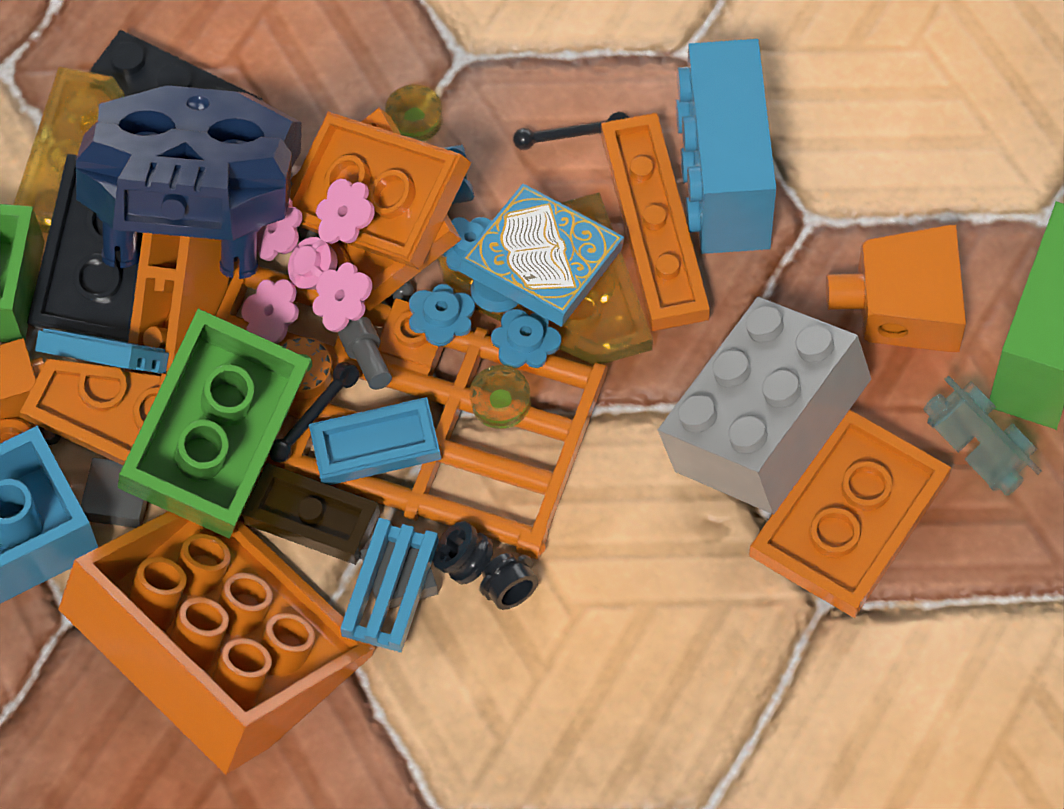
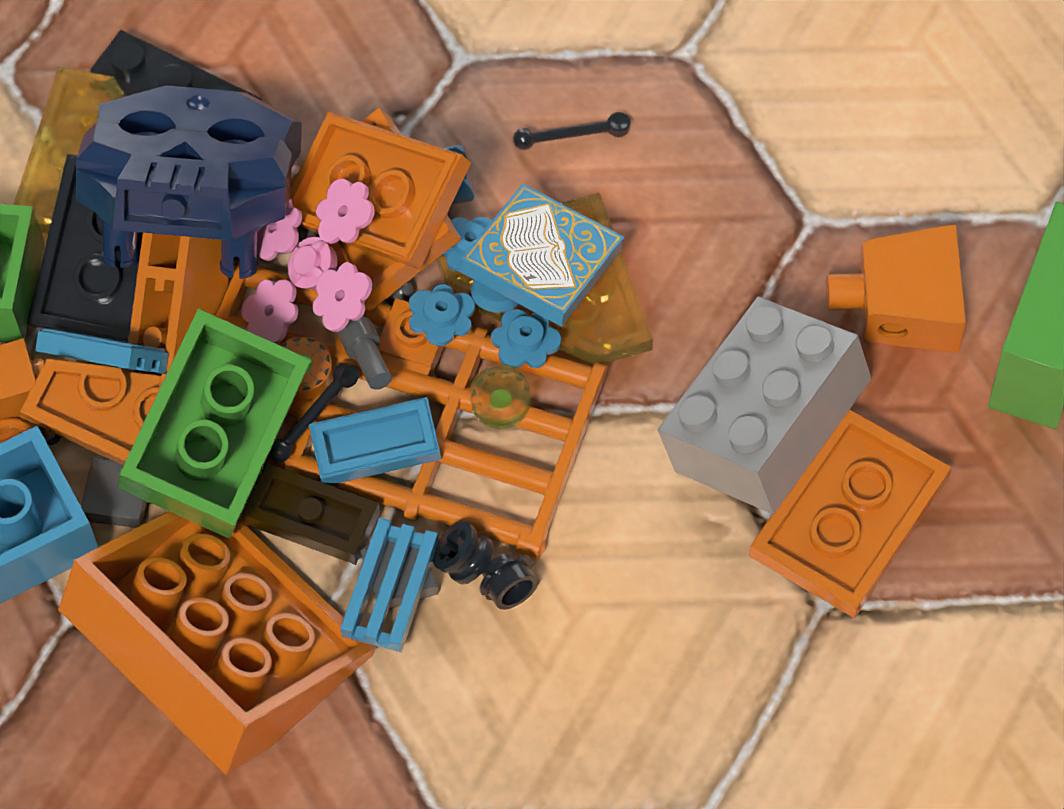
(415, 111): clear yellow tile -> none
(654, 222): orange plate -> none
(726, 146): dark azure brick -> none
(1000, 453): clear light blue hinge -> none

